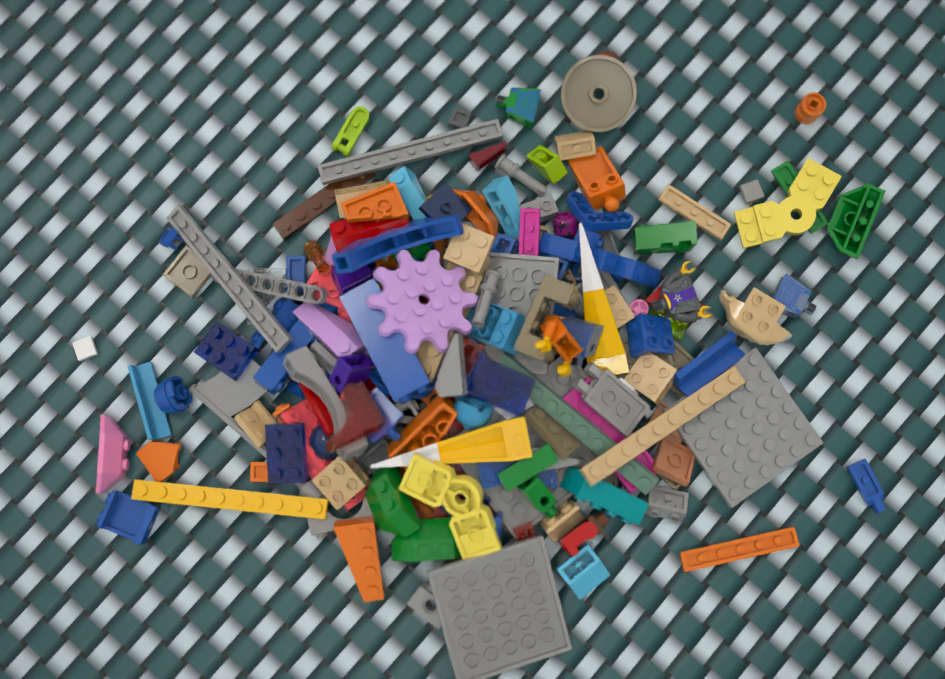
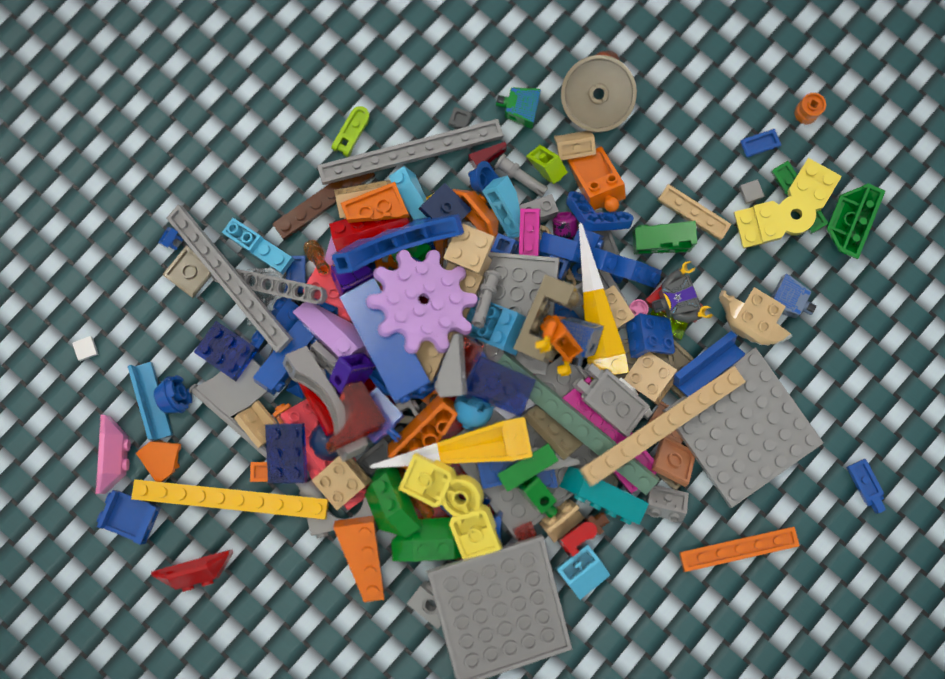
(194, 572): none -> red wedge
(257, 246): none -> medium azure slope
(481, 176): none -> blue piece
(760, 143): none -> blue tile

